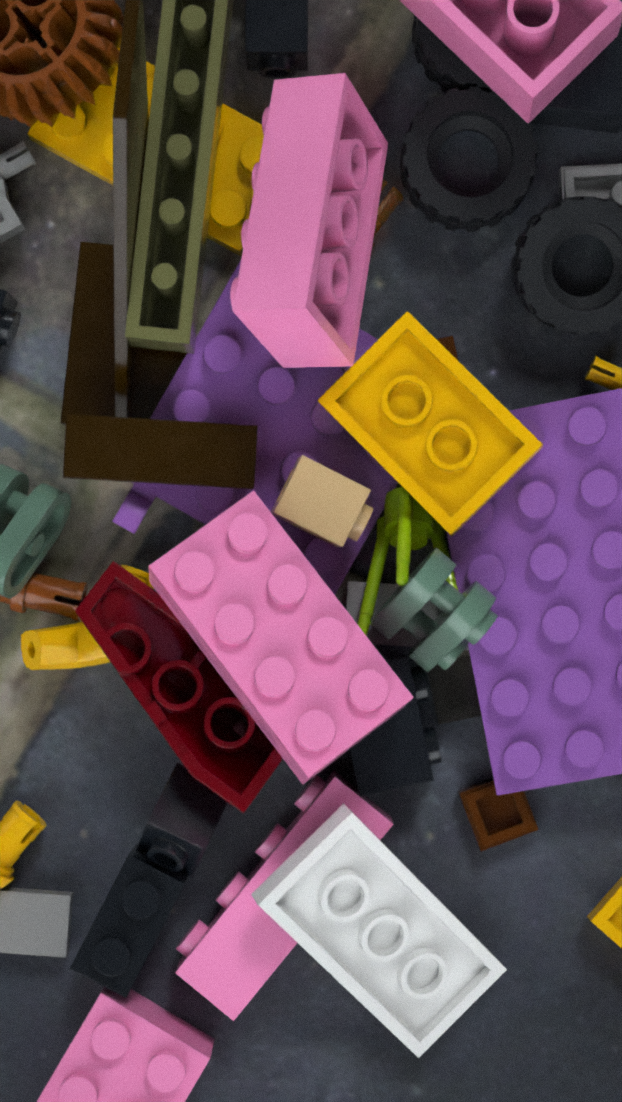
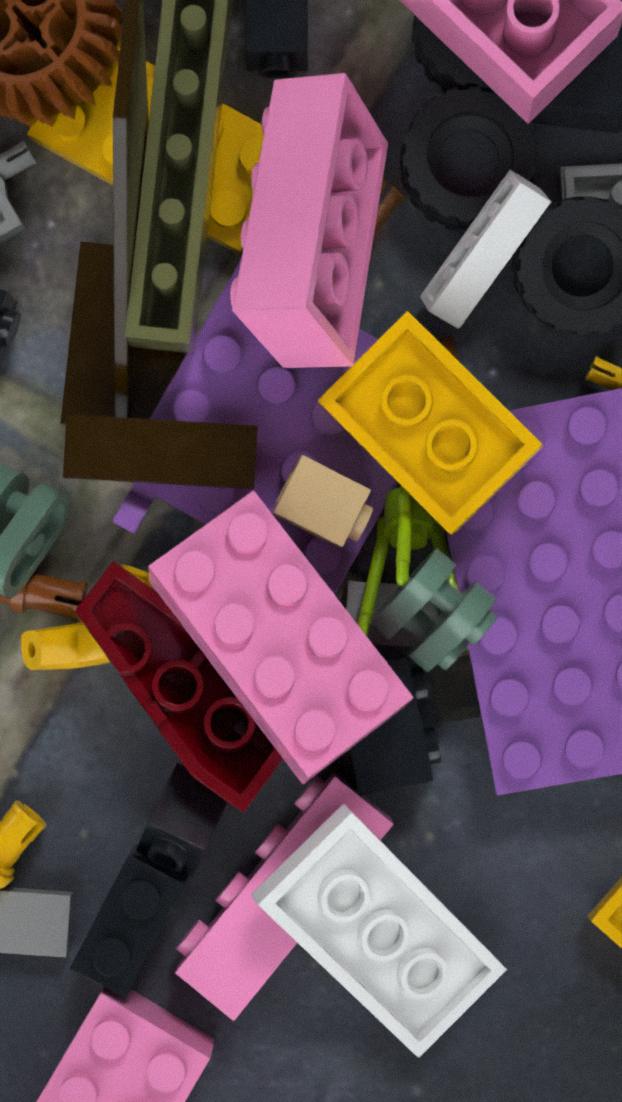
(484, 249): none -> white piece
(494, 816): reddish brown tile -> none

